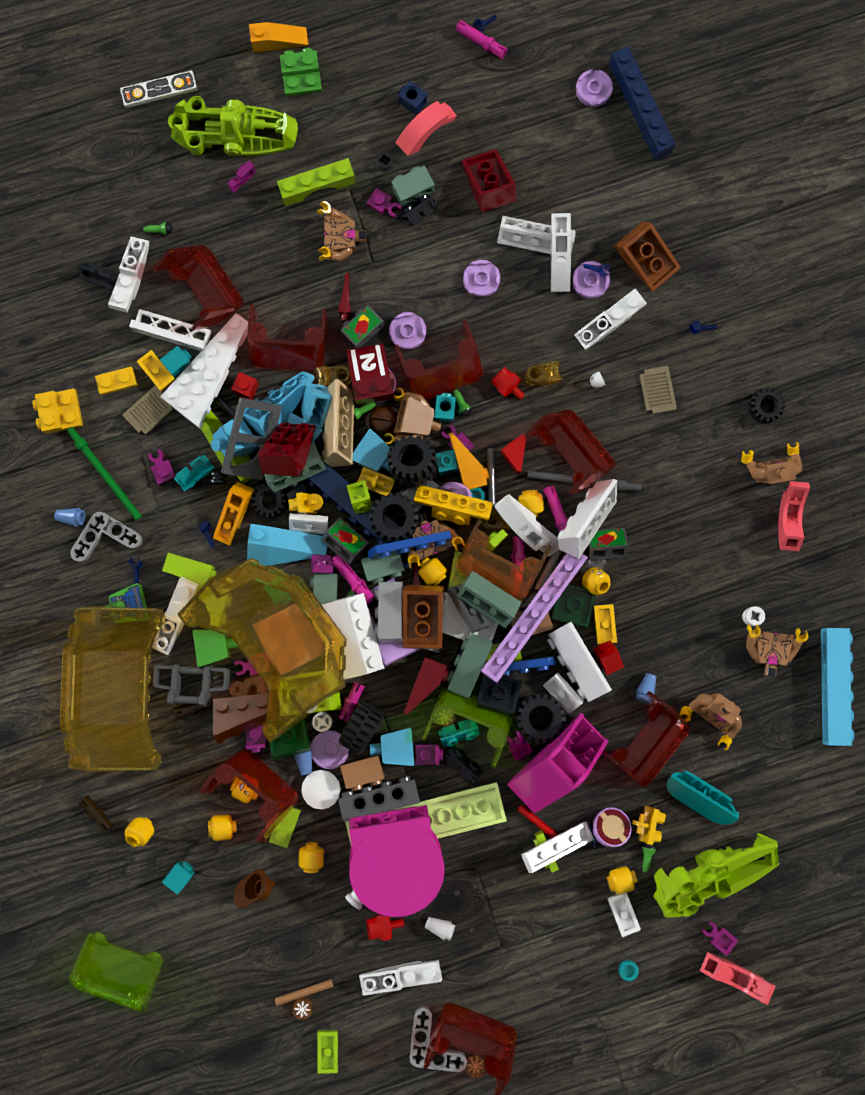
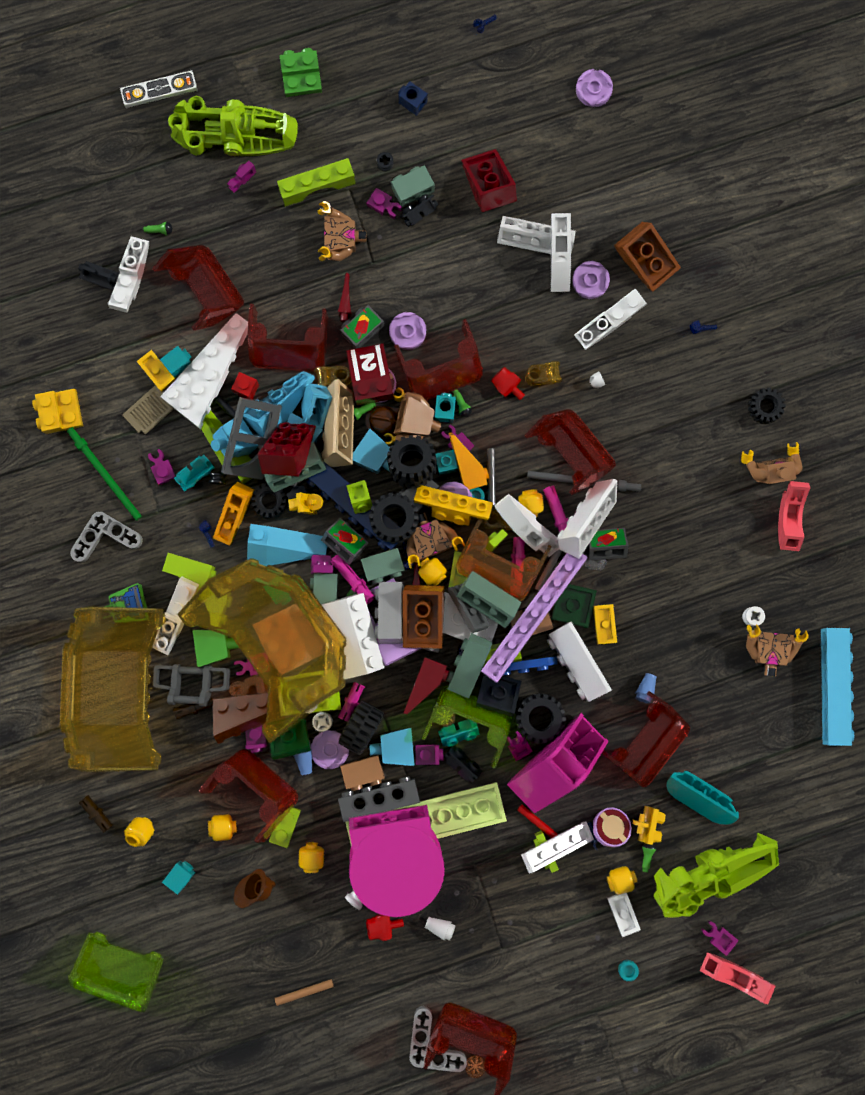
(71, 516): medium blue cone -> none
(116, 380): yellow plate -> none
(136, 569): clear blue hand -> none
(167, 335): white fence -> none
(241, 791): yellow head -> none
(276, 36): light orange slope -> none
(302, 1008): clear orange tile -> none
(308, 523): white plate -> none
(321, 789): white tile -> none
(327, 1051): lime plate -> none
(376, 481): yellow hips -> none
(400, 976): white slope -> none
(404, 546): blue wing -> none
(423, 126): coral arch -> none
(481, 39): dark pink pin -> none
(481, 278): lavender tile -> none
(514, 453): red slope -> none
(563, 693): white plate -> none
(596, 581): yellow head -> none
(598, 269): clear blue hand -> none
(608, 657): red brick -> none
(641, 103): dark blue brick -> none
(658, 390): dark tan window -> none
(718, 712): medium nougat torso -> none

